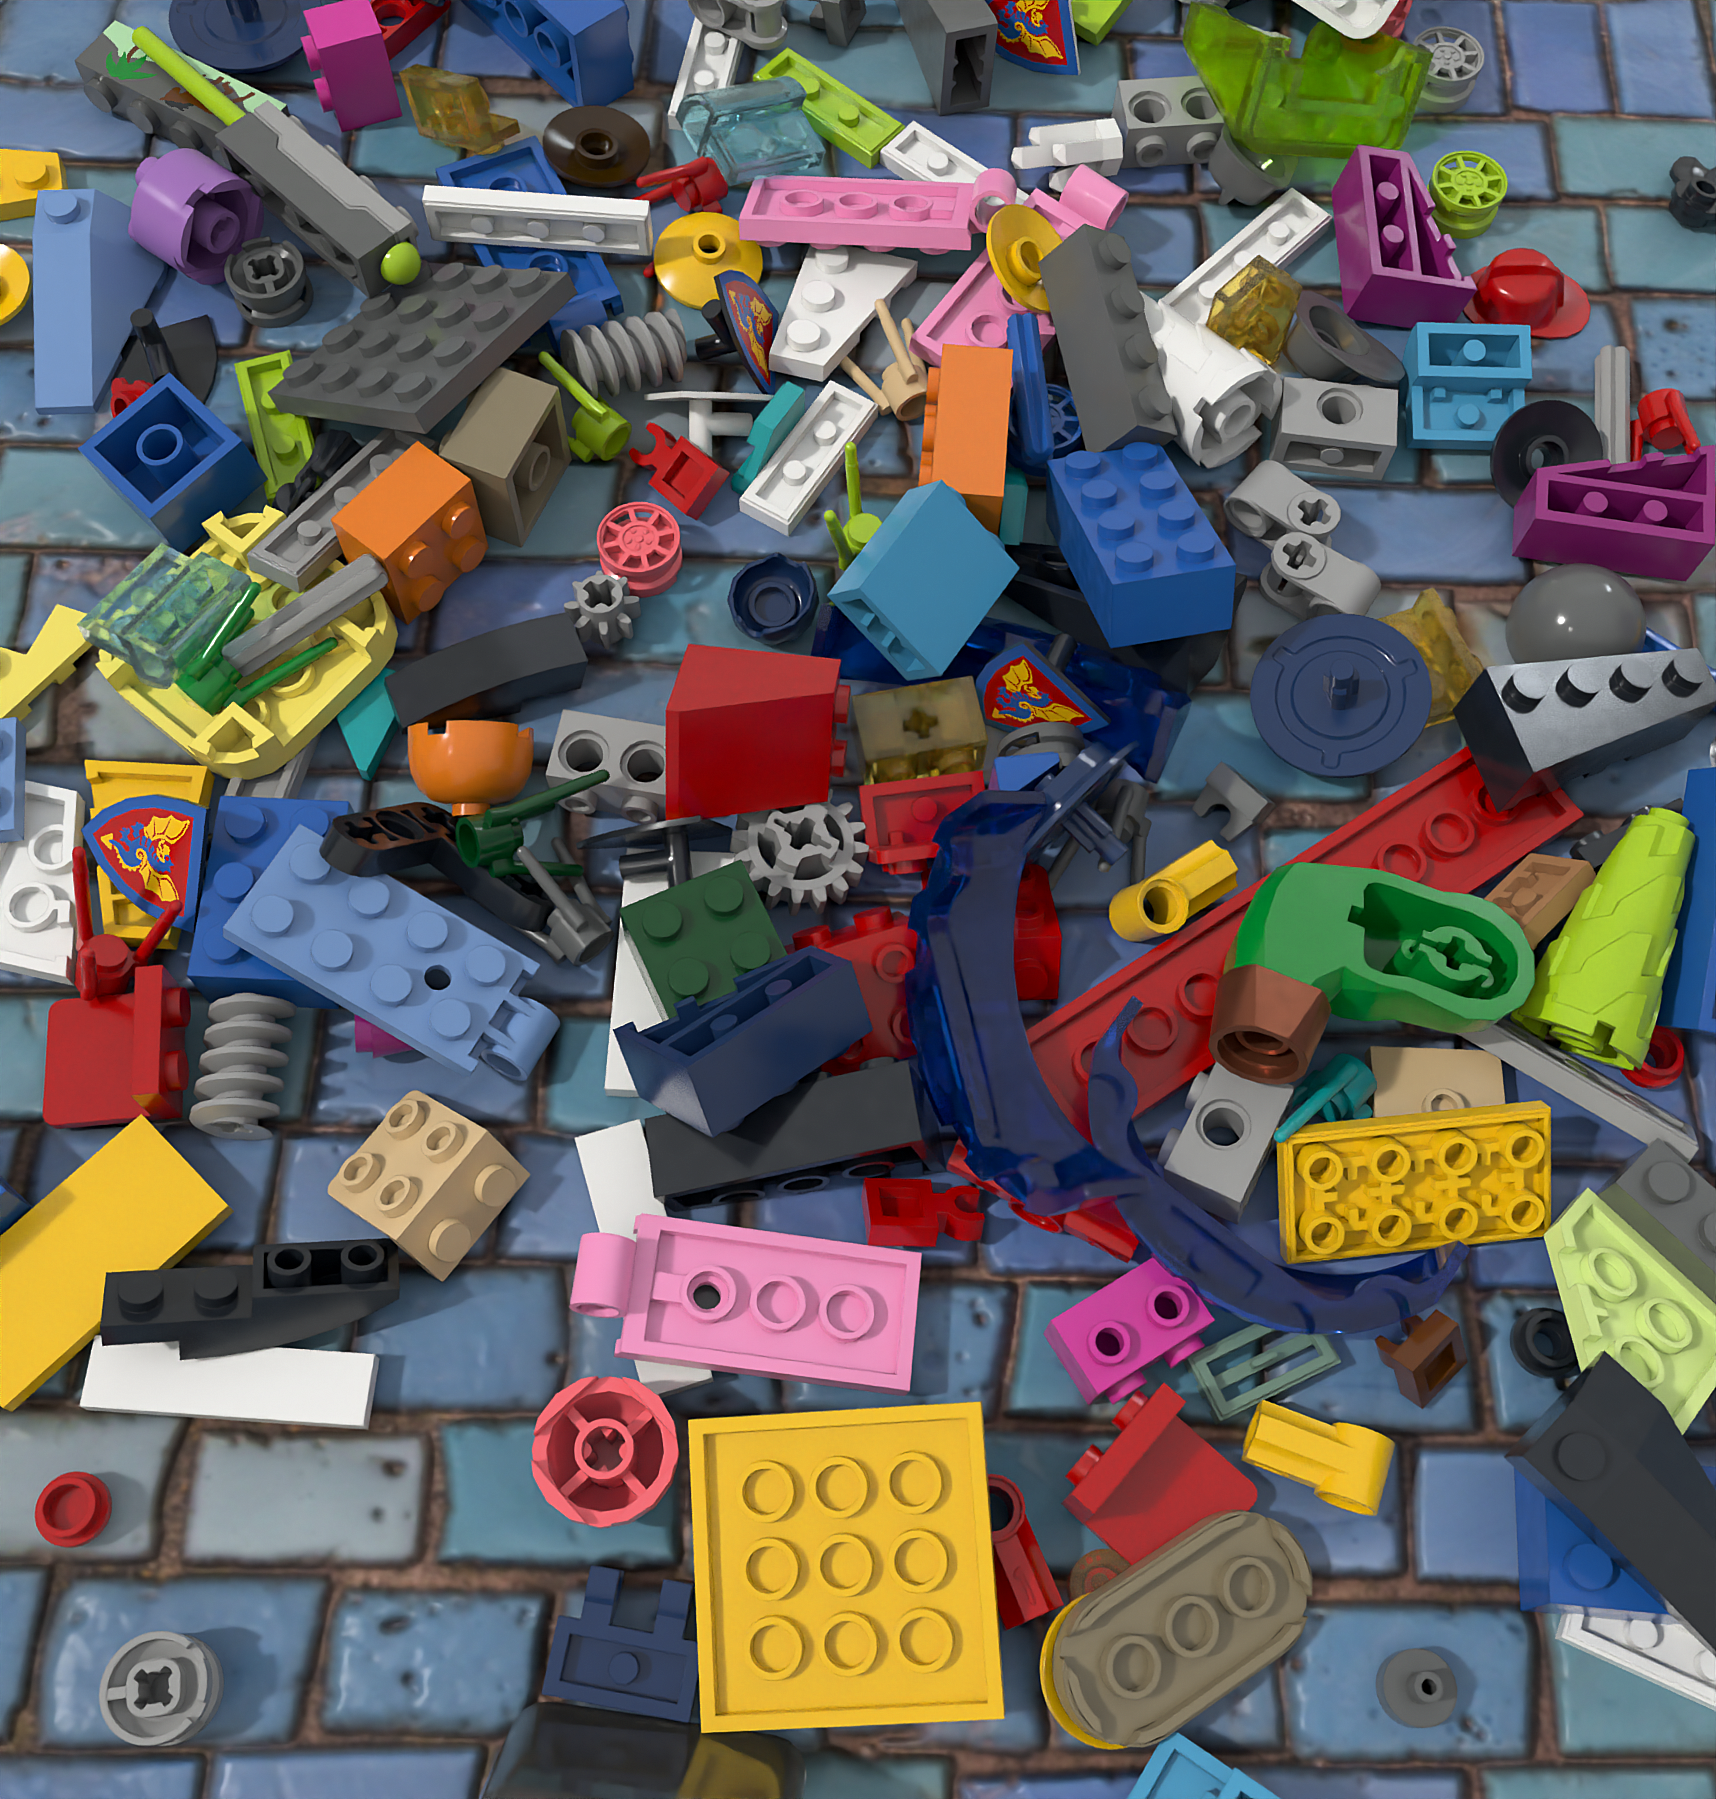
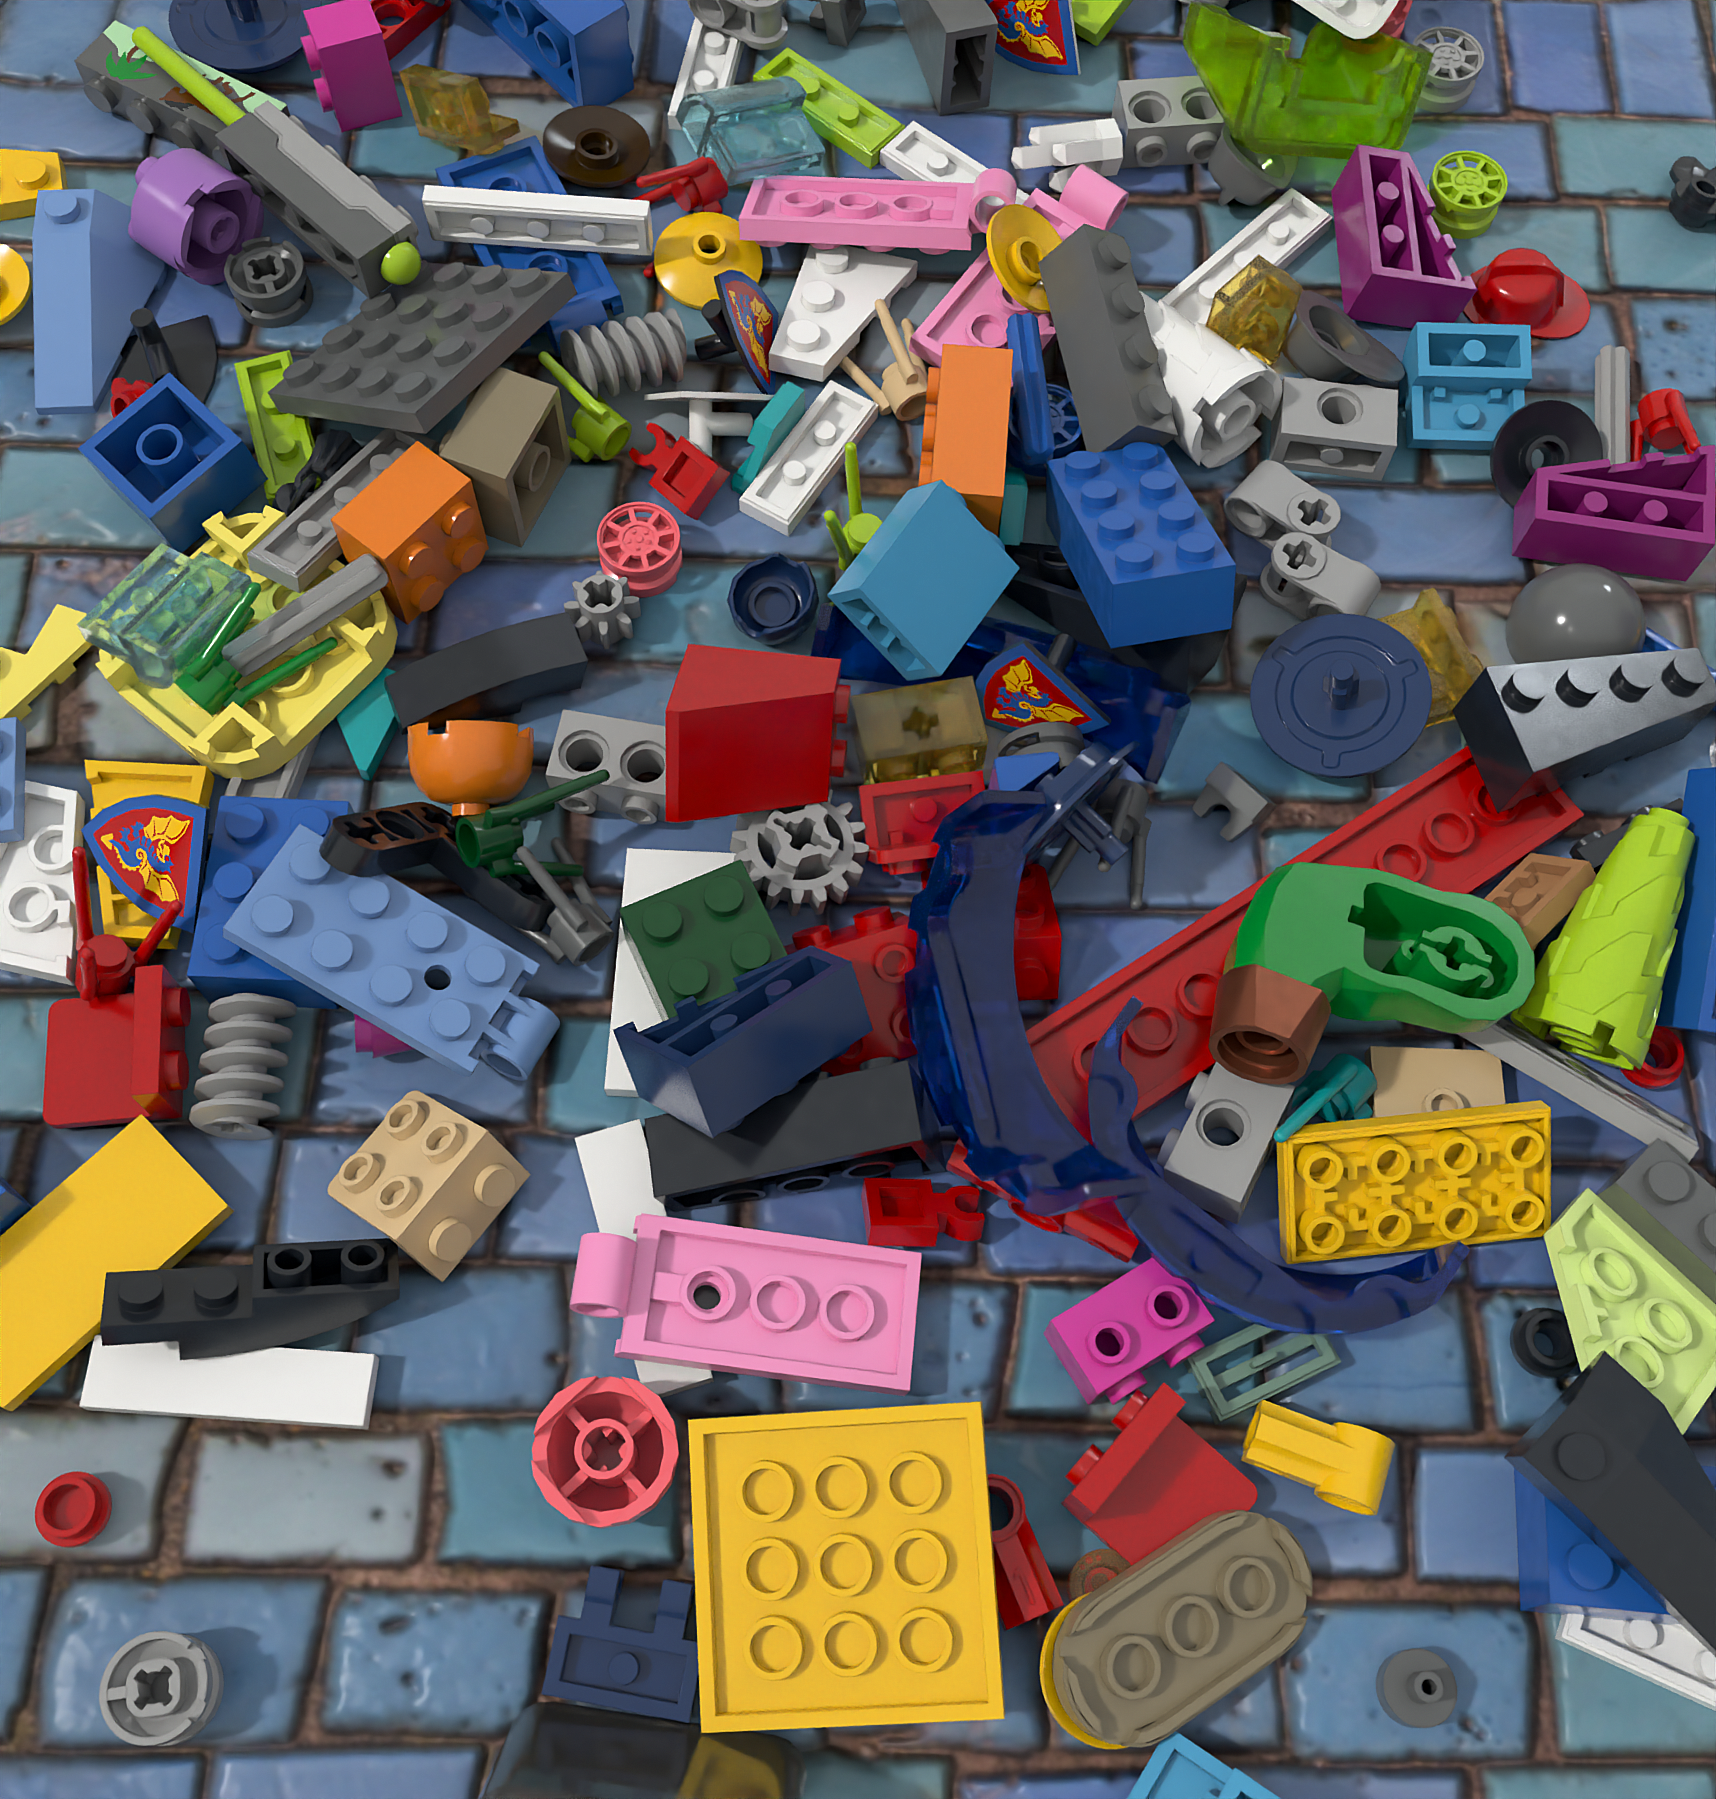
(670, 861): black shield -> none
(1174, 893): yellow piece -> none
(1426, 1357): reddish brown tile -> none

